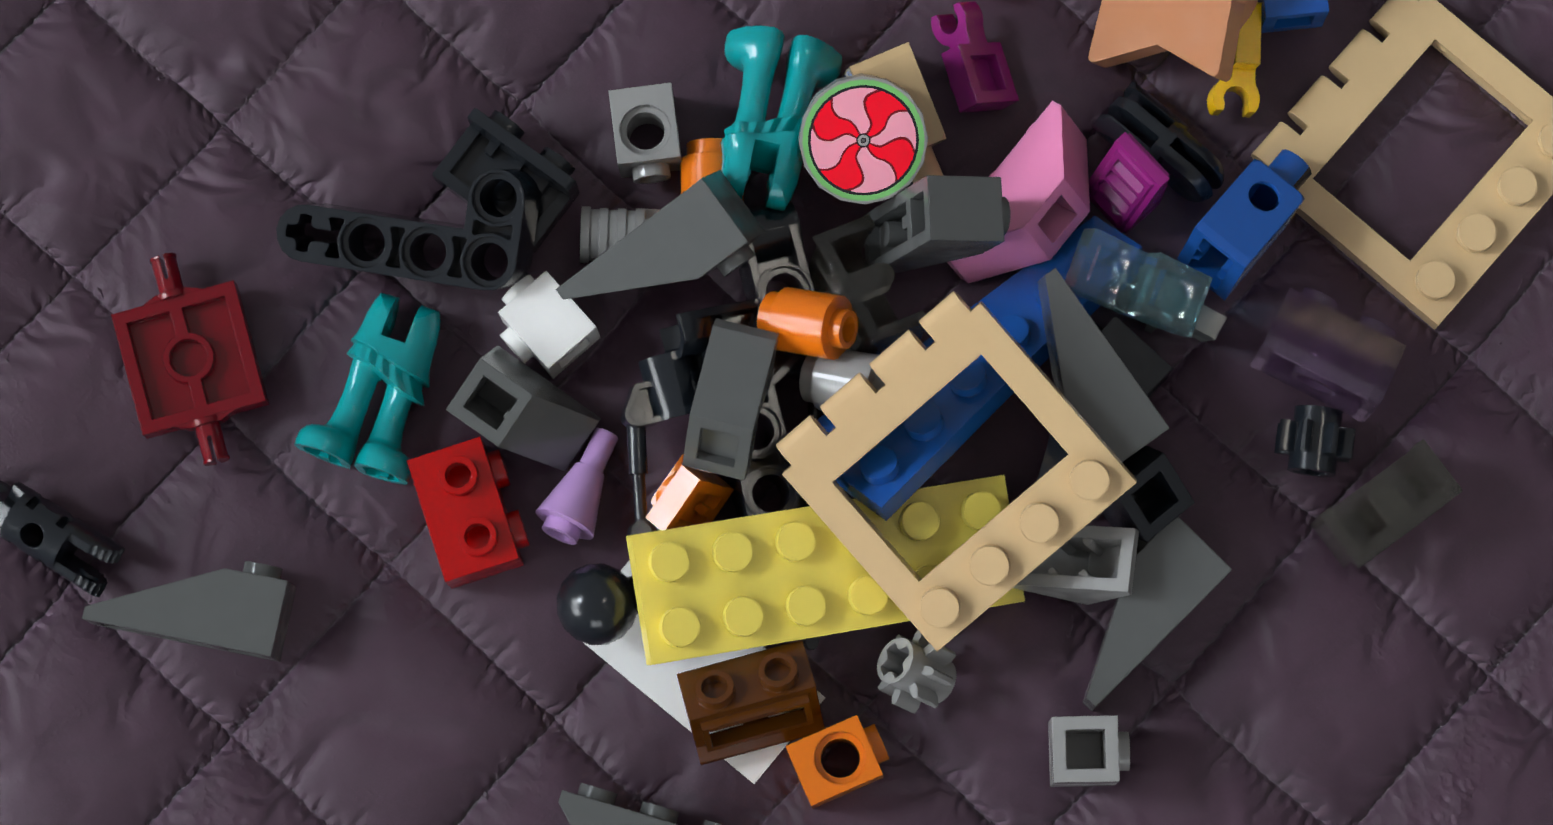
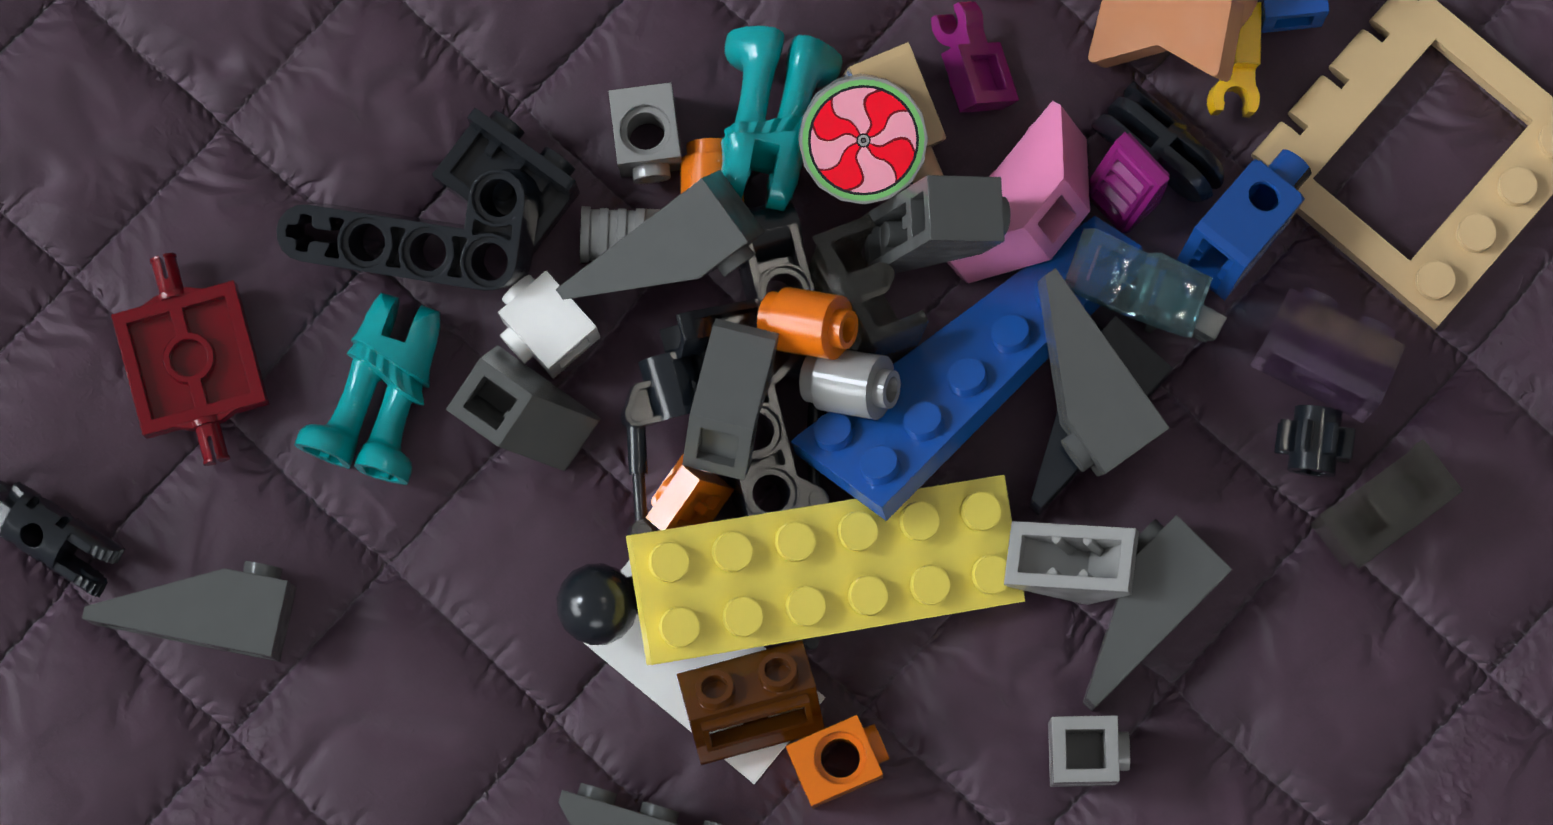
(467, 511): red brick -> none
(574, 503): lavender cone -> none
(916, 672): light grey gear -> none
(1010, 542): tan hinge -> none
(1155, 497): black brick -> none

